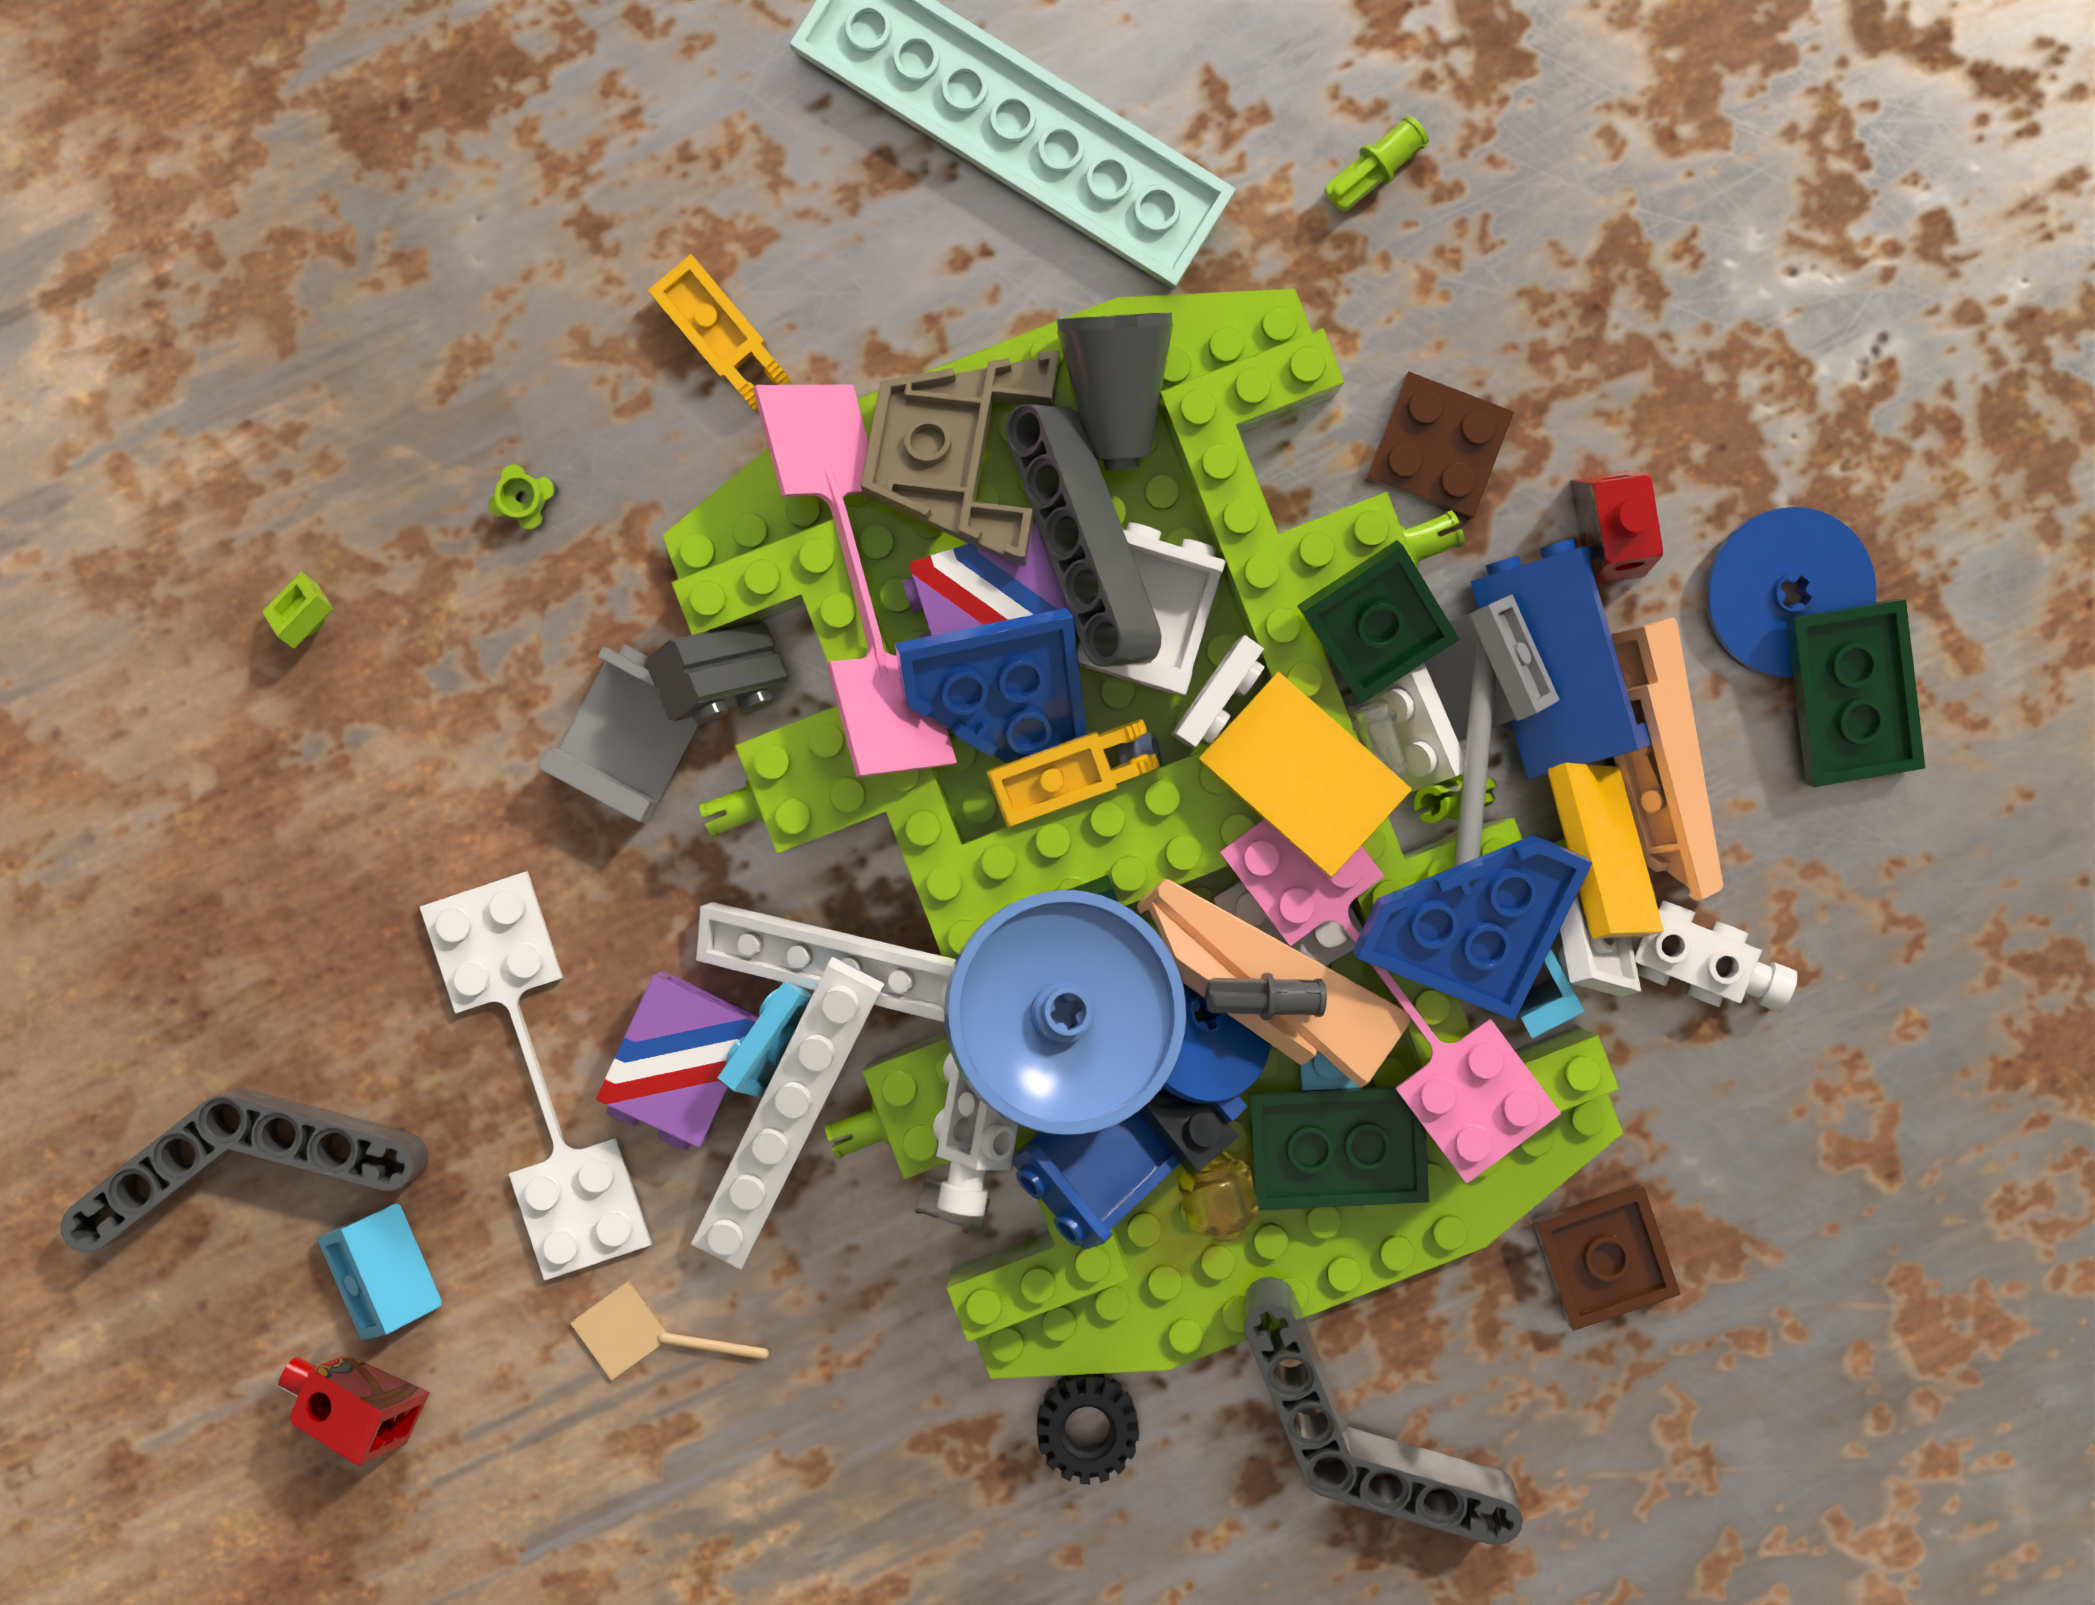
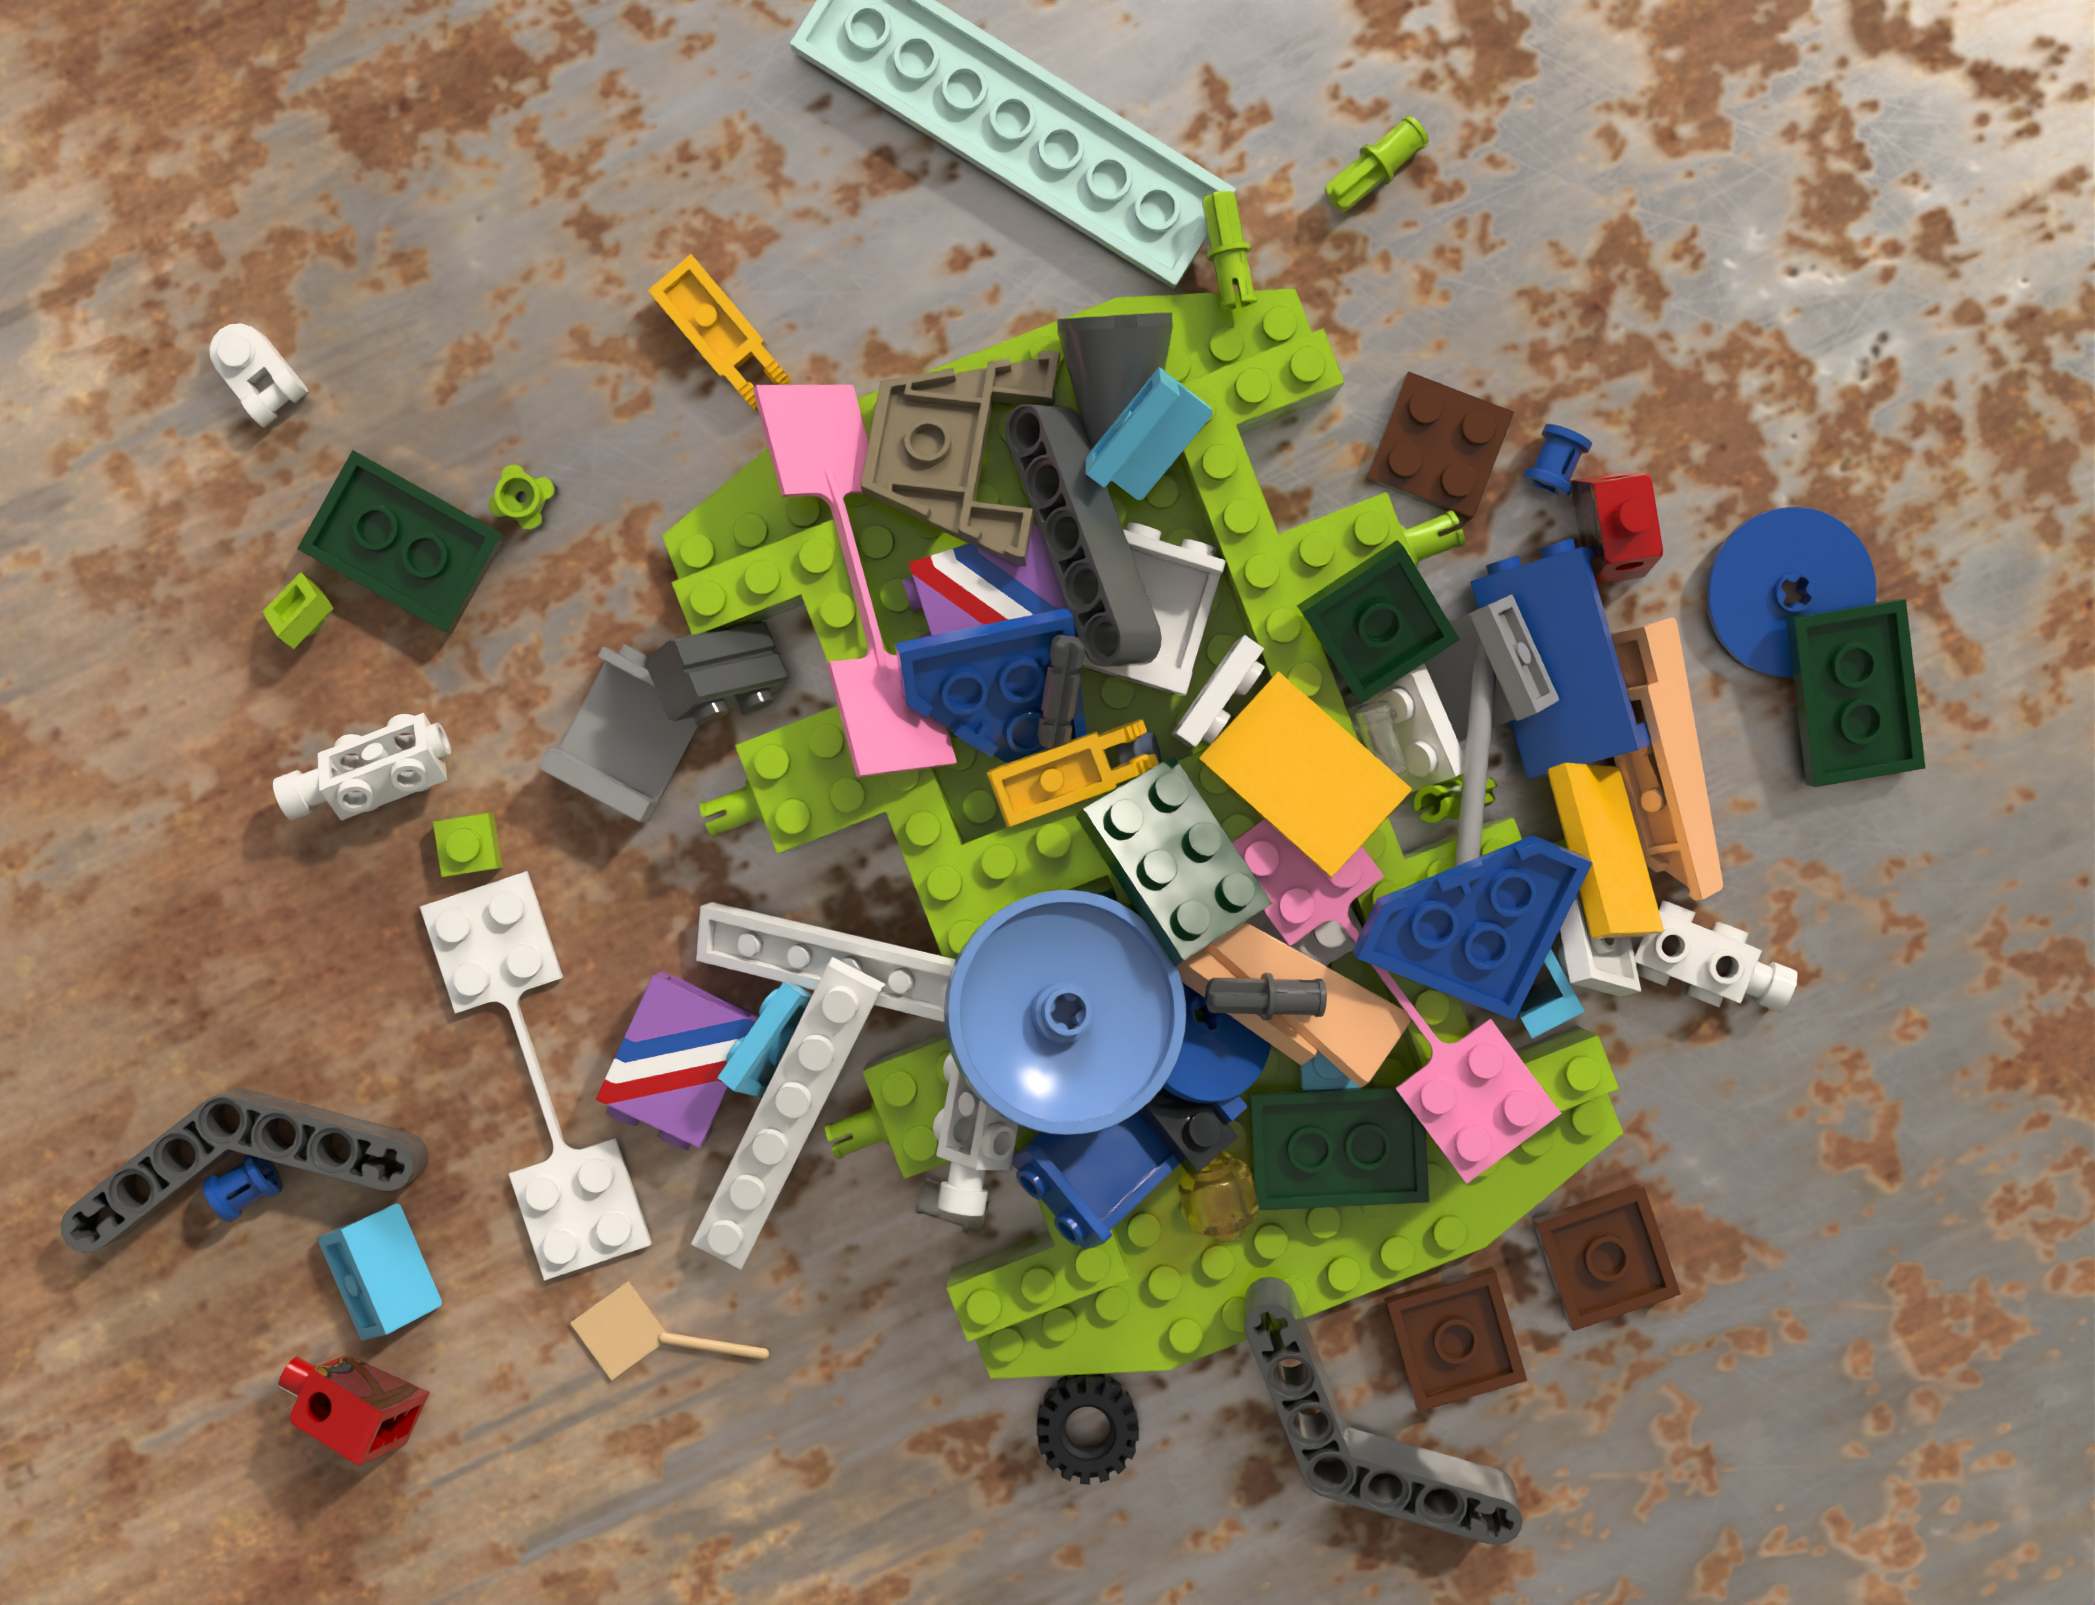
(241, 1187): none -> blue bush
(243, 359): none -> white plate
(381, 772): none -> white brick
(401, 542): none -> dark green plate
(467, 844): none -> lime plate
(1061, 691): none -> dark grey axle
(1147, 435): none -> medium azure panel
(1173, 860): none -> plate
(1228, 249): none -> lime axle
(1455, 1339): none -> reddish brown plate
(1557, 460): none -> blue bush

